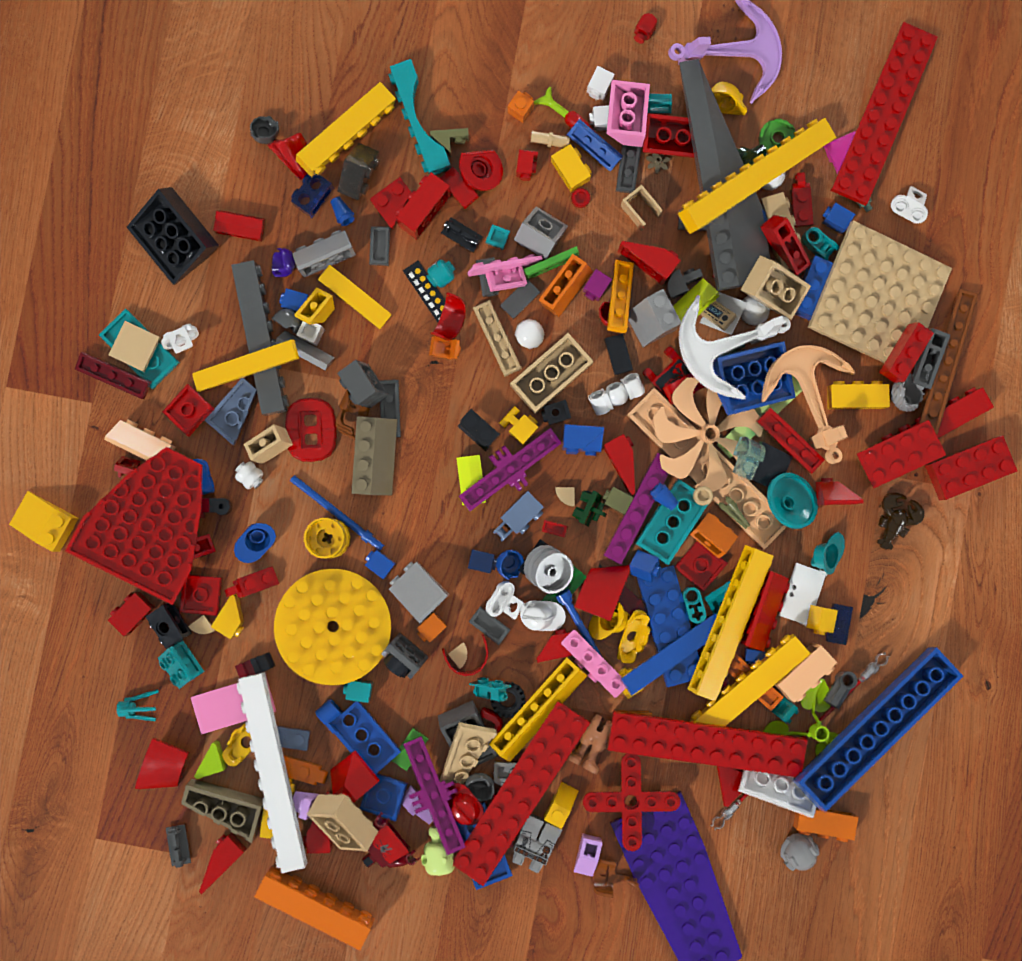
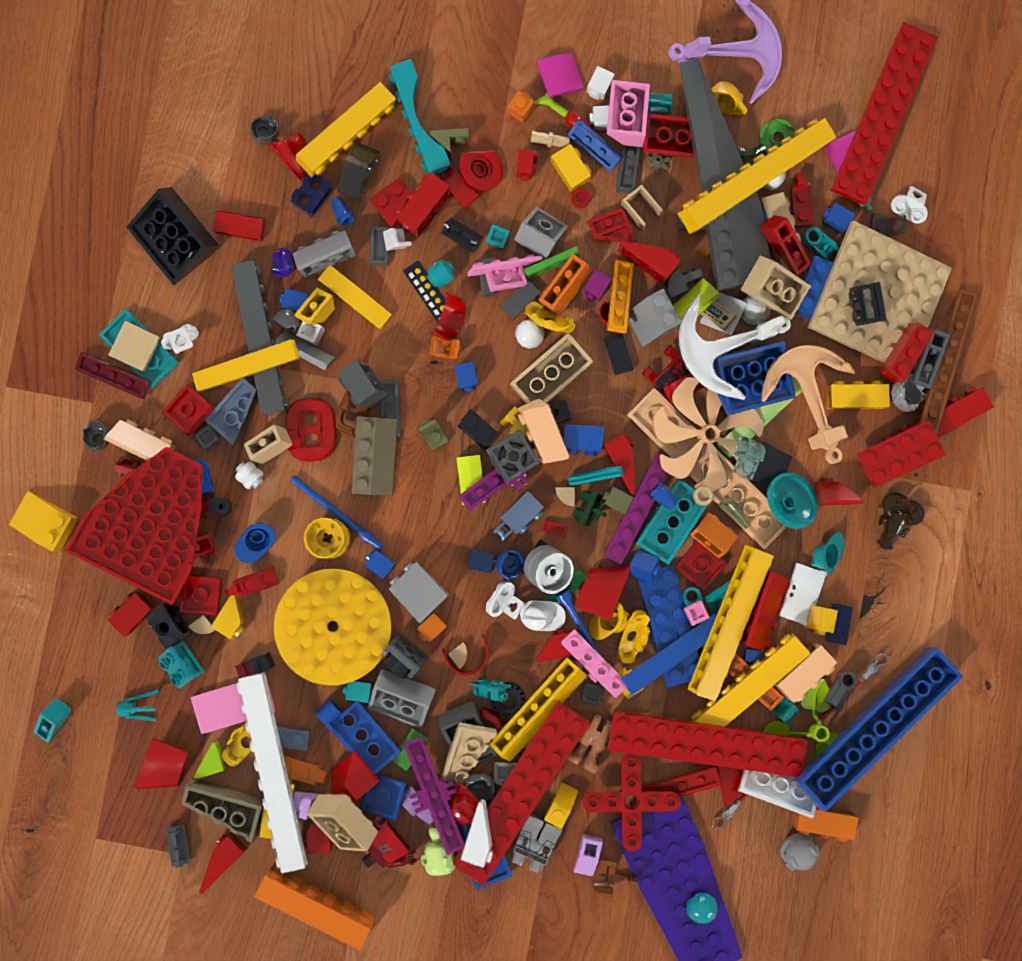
(51, 720): none -> teal slope
(95, 435): none -> dark grey hair
(207, 437): none -> dark grey tile
(395, 239): none -> white panel
(401, 698): none -> light grey slope
(433, 434): none -> olive bracket
(466, 376): none -> blue brick
(479, 839): none -> white slope
(489, 625): dark grey tile -> none
(497, 338): tan tile -> none
(510, 456): none -> dark grey piece
(537, 313): none -> yellow piece
(542, 432): none -> light nougat slope
(560, 75): none -> dark pink slope
(592, 693): none -> dark grey tile
(595, 475): none -> teal axle
(612, 227): none -> red wing
(616, 394): white piece -> none
(645, 28): red arm -> none
(689, 782): none -> red tile
(696, 612): none -> bright pink tile
(702, 908): none -> teal hair
(790, 440): red plate -> none
(867, 304): none -> black window
(886, 224): none -> clear smoke bracket
(971, 468): red brick -> none

